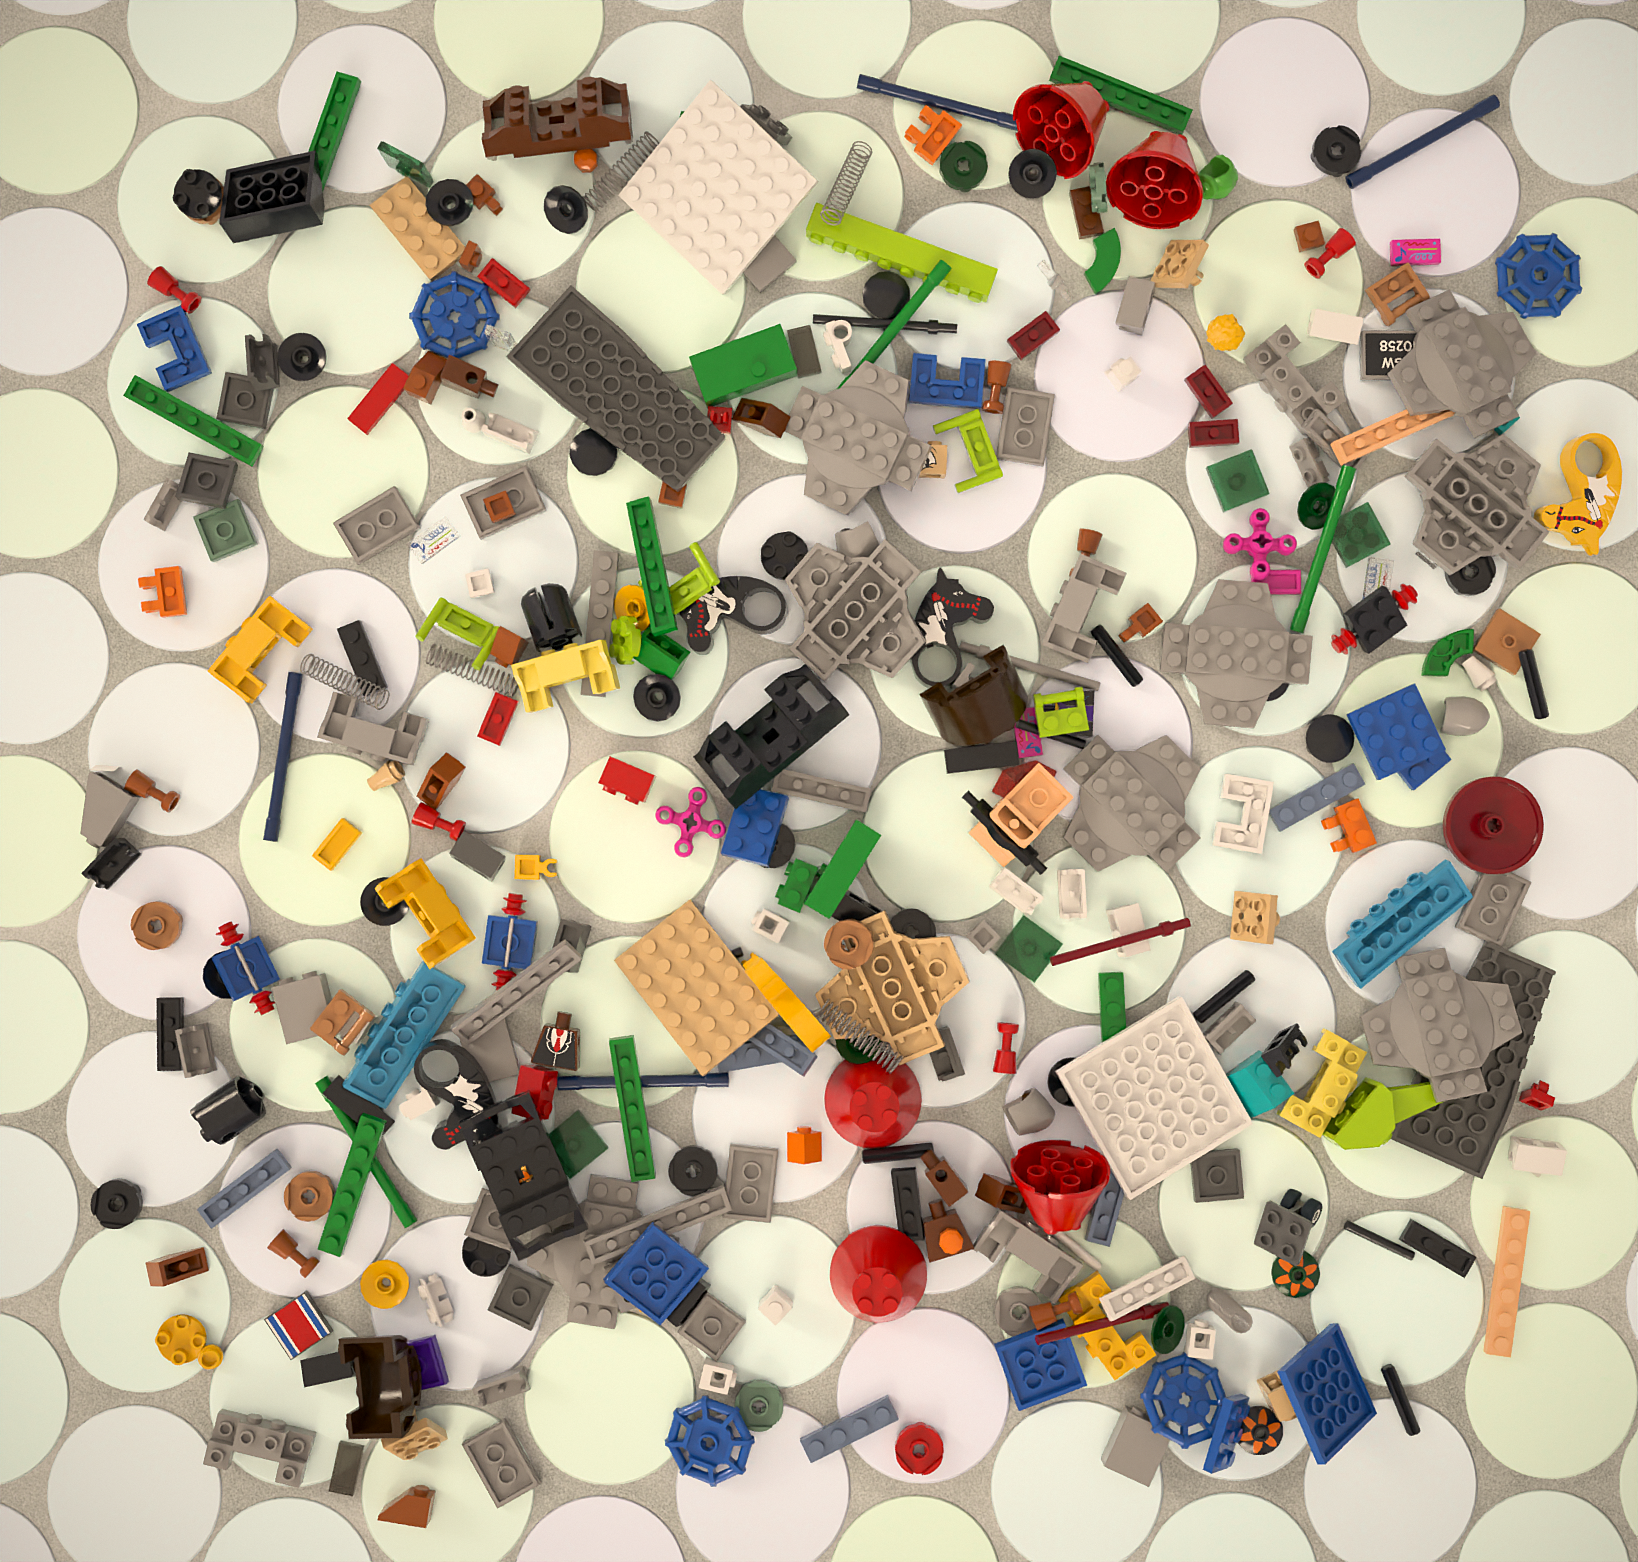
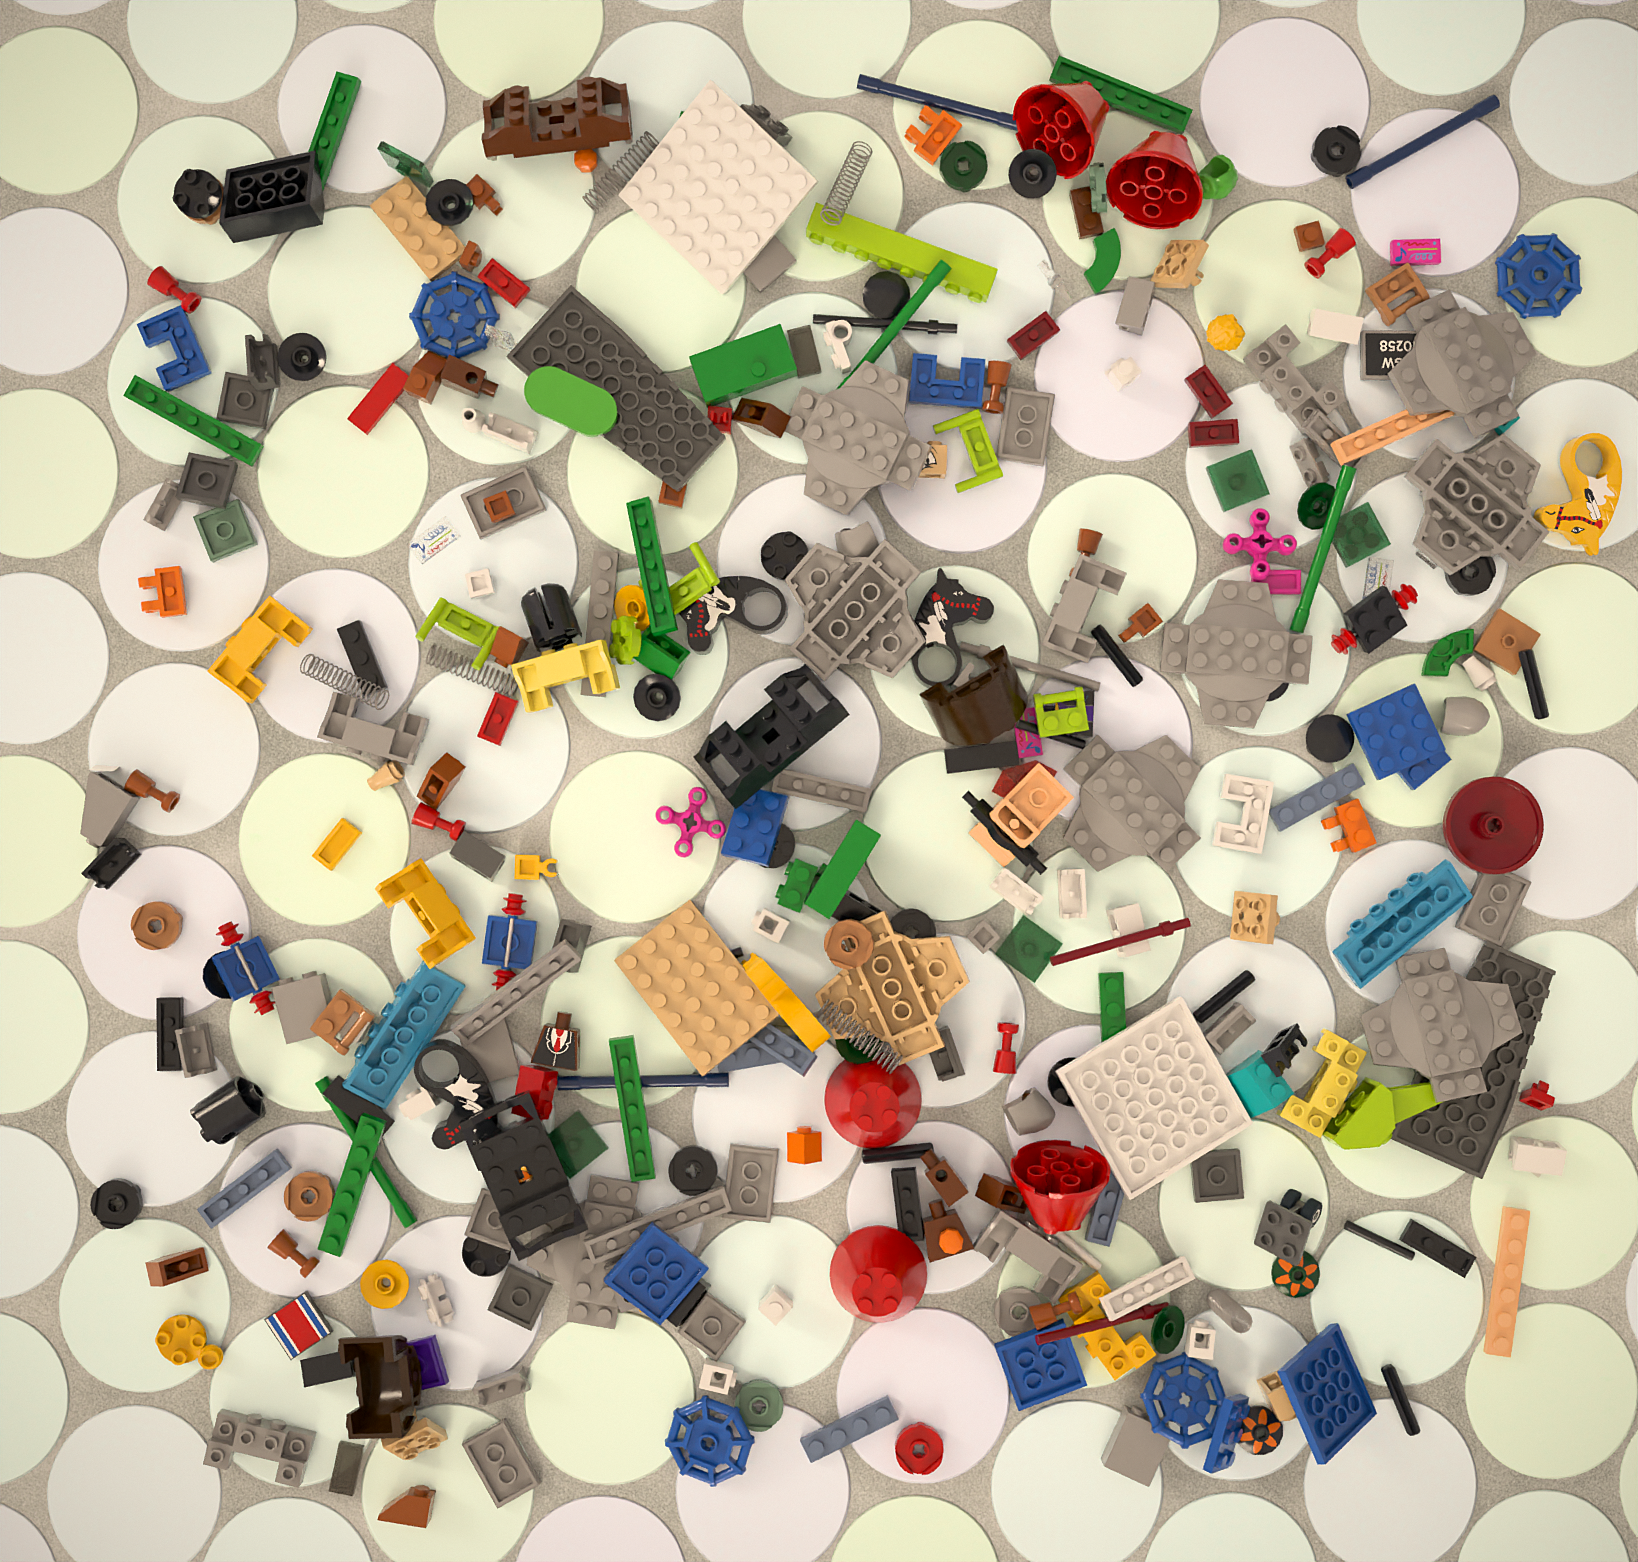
(273, 820): dark blue piece -> none
(374, 910): black dish -> none
(376, 525): light grey tile -> none
(558, 213): black dish -> none
(570, 401): none -> bright green tile
(592, 453): black dish -> none
(627, 780): brick -> none

